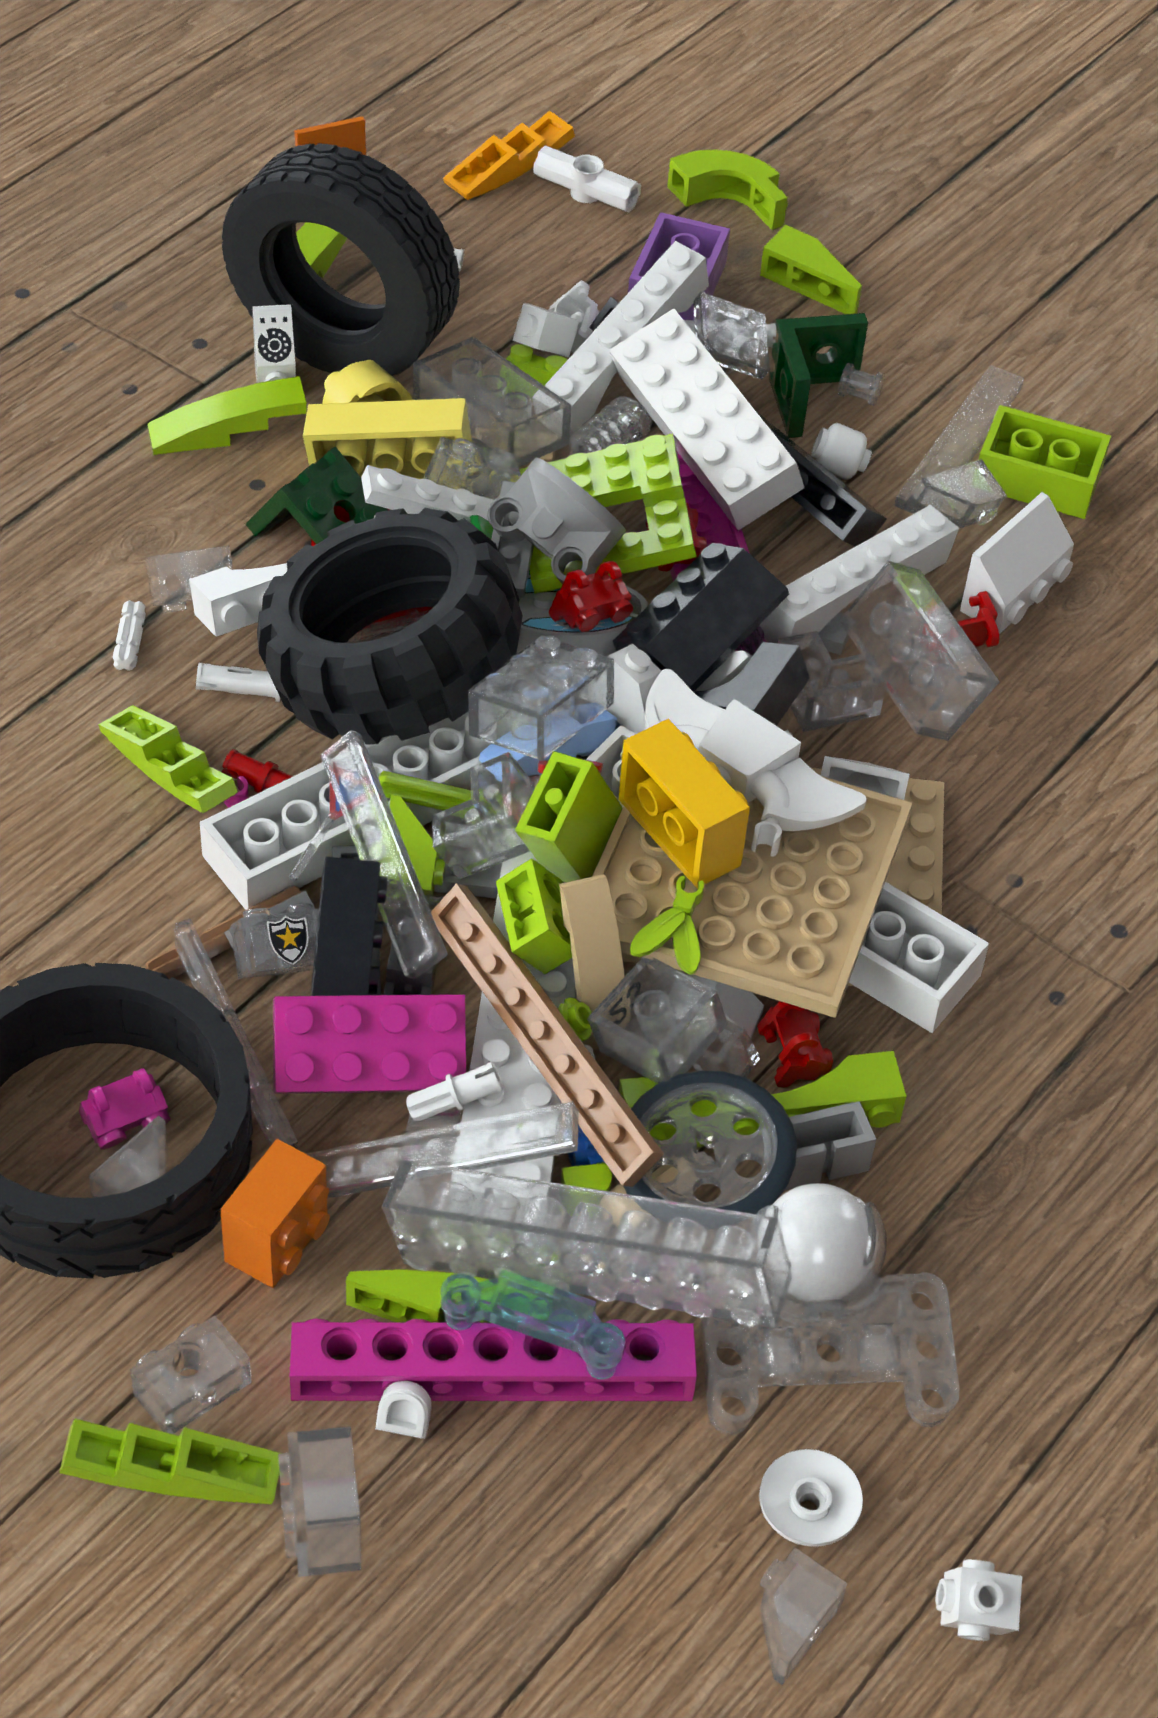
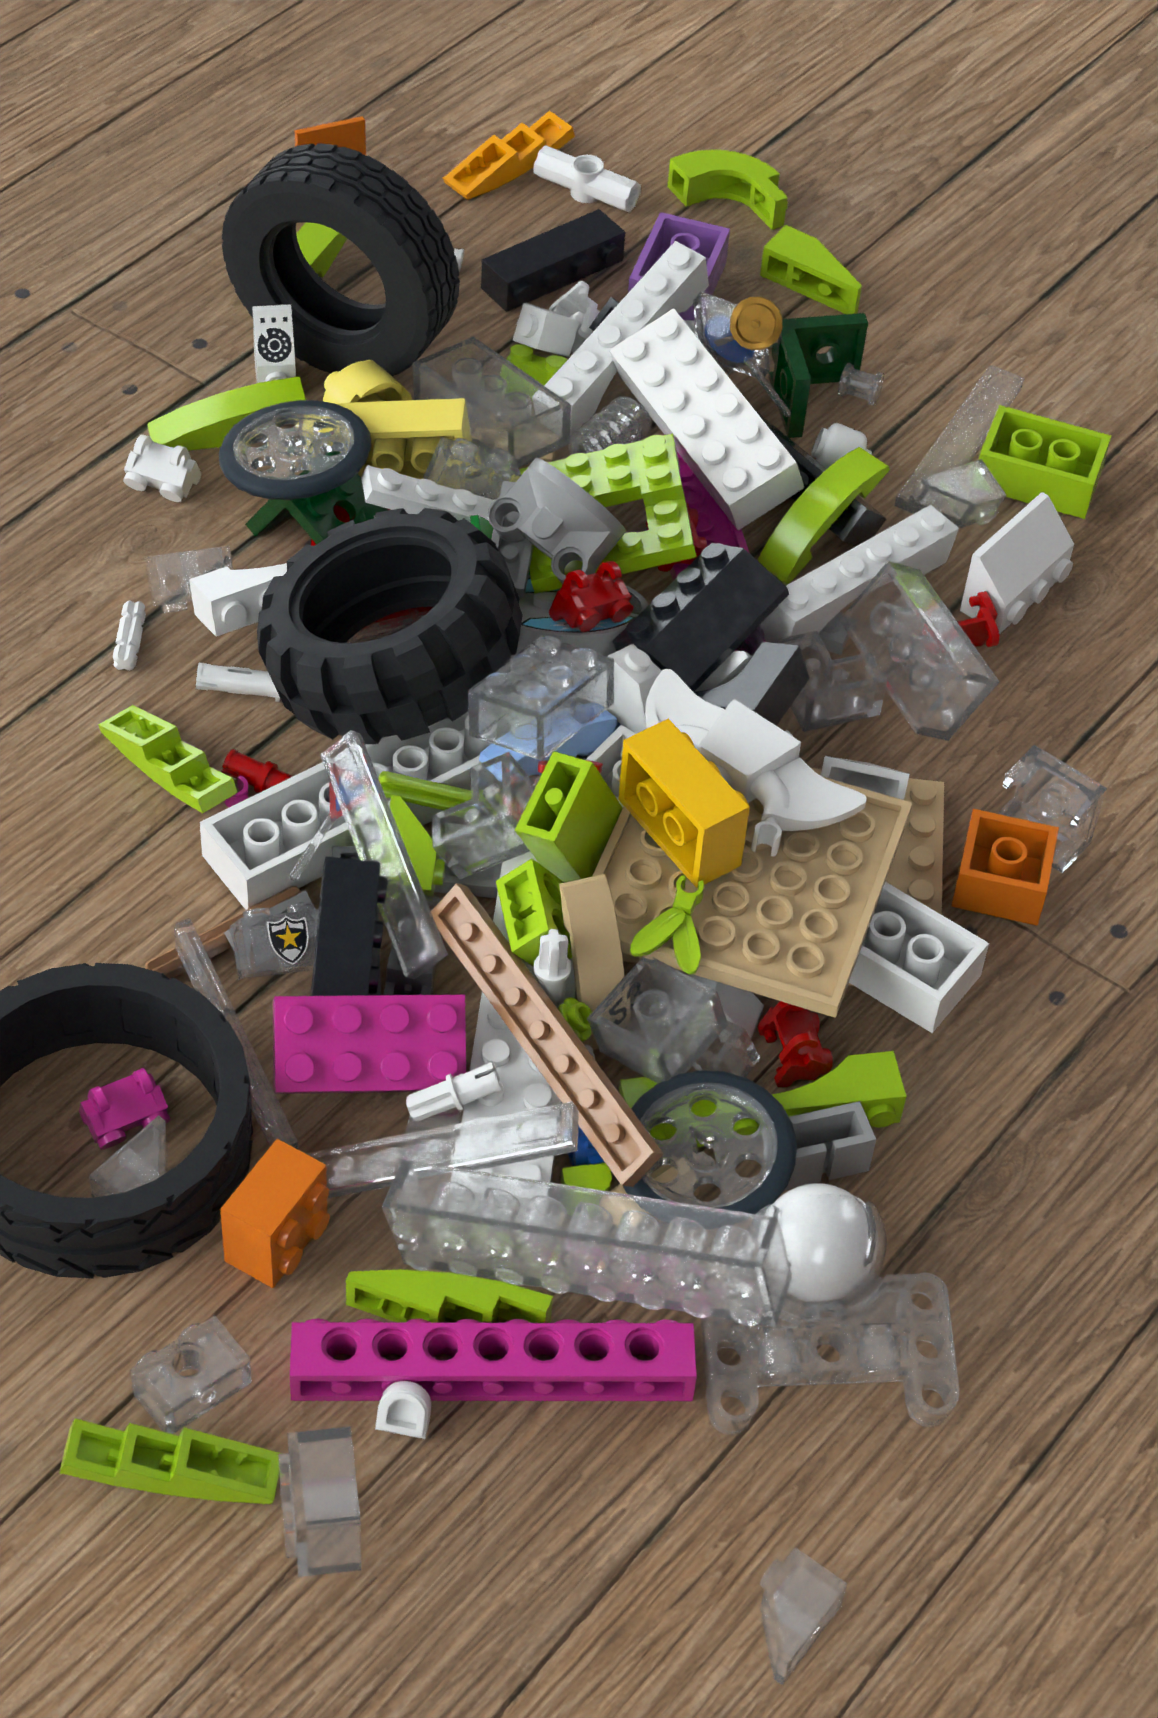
(161, 468): none -> white piece
(295, 449): none -> wedge
(536, 1312): clear light blue plate -> none
(552, 260): none -> black brick
(553, 965): none -> white axle
(721, 340): none -> clear piece
(756, 323): none -> pearl gold piece
(813, 1478): white dish -> none
(817, 510): none -> lime slope
(979, 1600): white brick -> none
(1005, 867): none -> orange brick
(1058, 797): none -> clear panel

